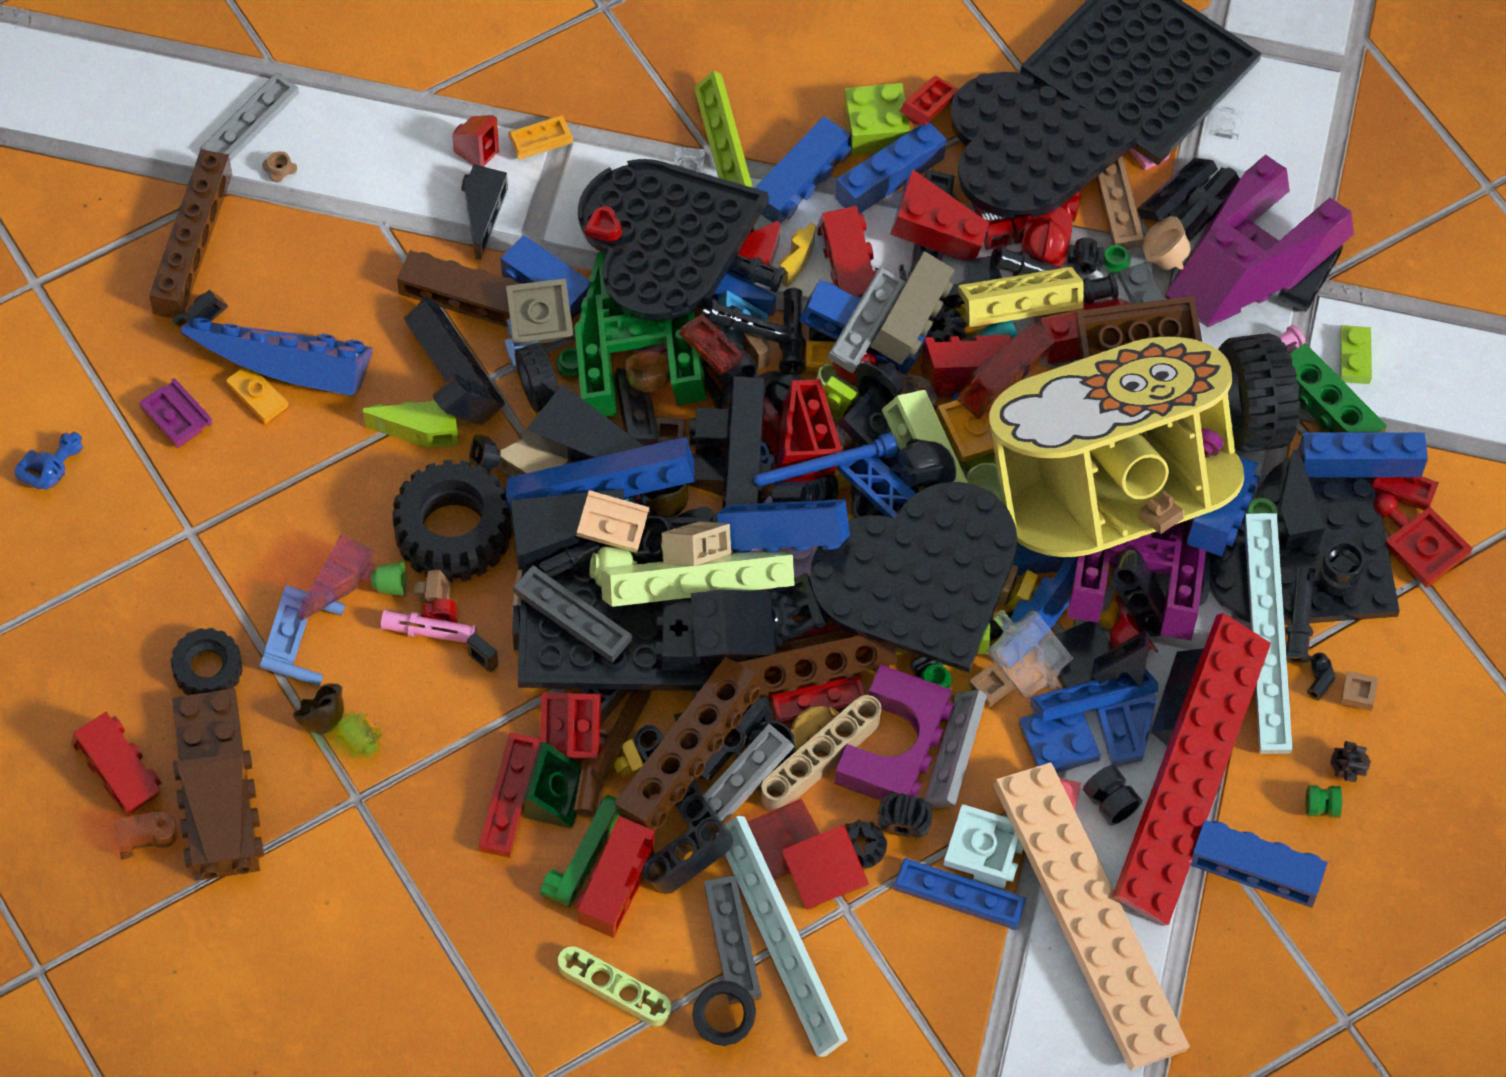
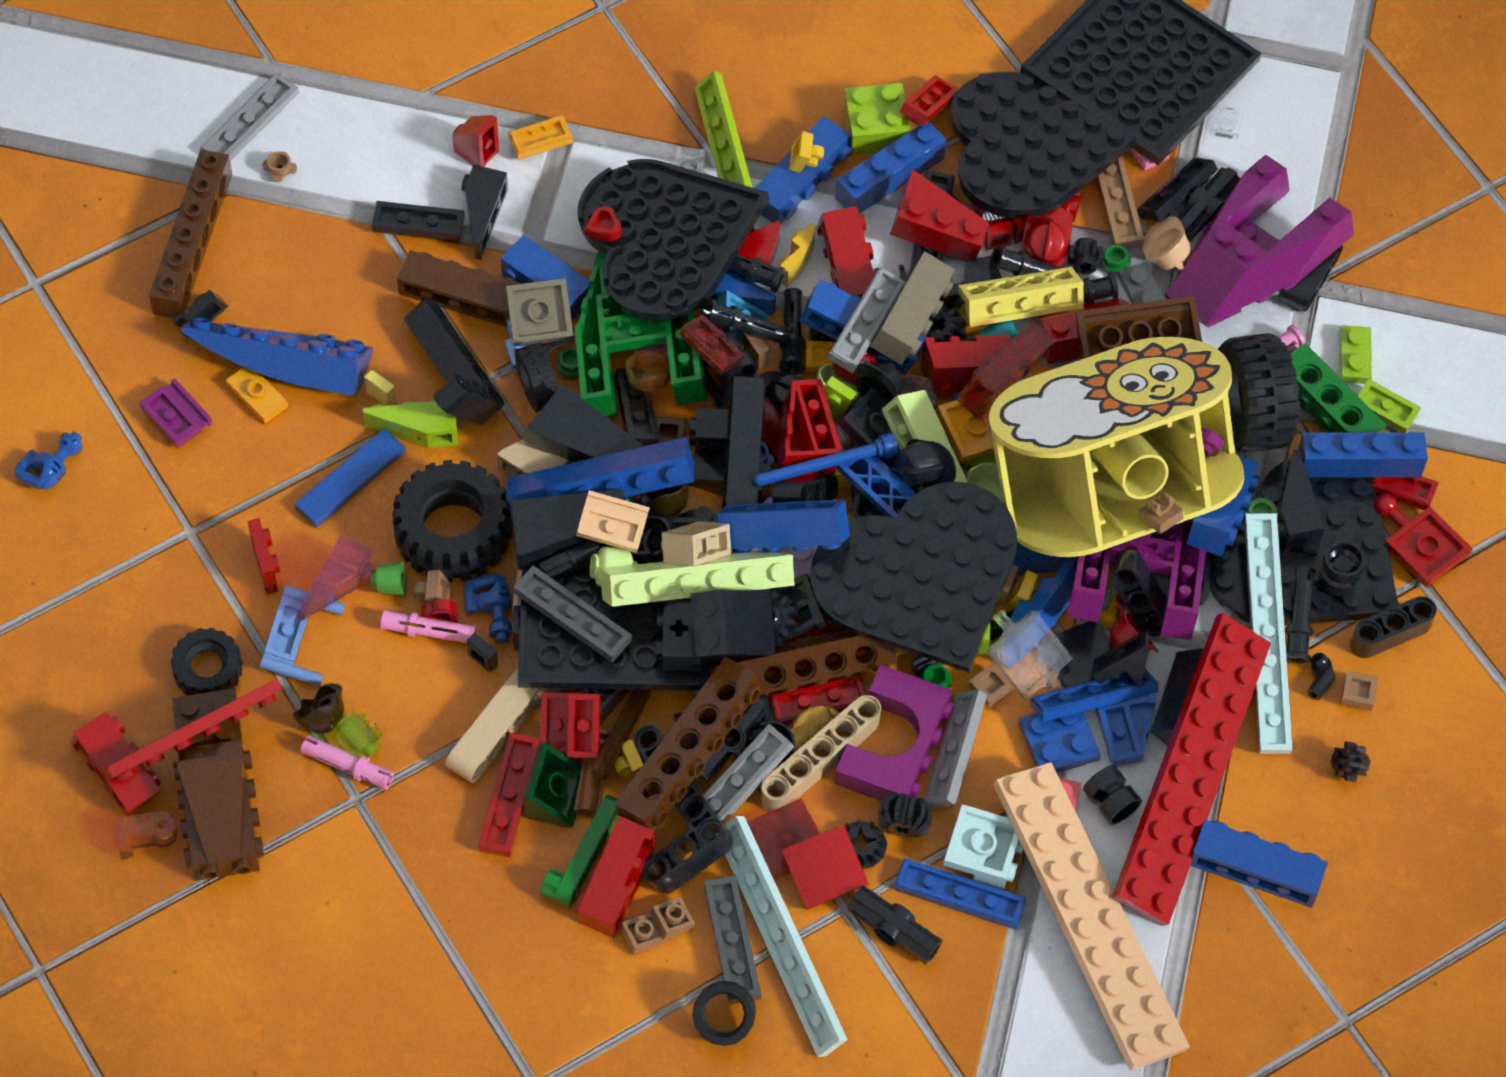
(182, 737): none -> red plate
(267, 563): none -> red plate
(350, 478): none -> blue tile
(359, 767): none -> bright pink pin
(380, 388): none -> light yellow tile
(418, 220): none -> black plate
(484, 452): black plate -> none
(492, 728): none -> tan beam
(494, 601): none -> blue piece
(617, 982): yellowish green beam -> none
(658, 926): none -> medium nougat slope
(805, 153): none -> yellow tile
(894, 924): none -> black piece
(1323, 801): green wheel -> none
(1383, 636): none -> black beam
(1389, 406): none -> lime plate

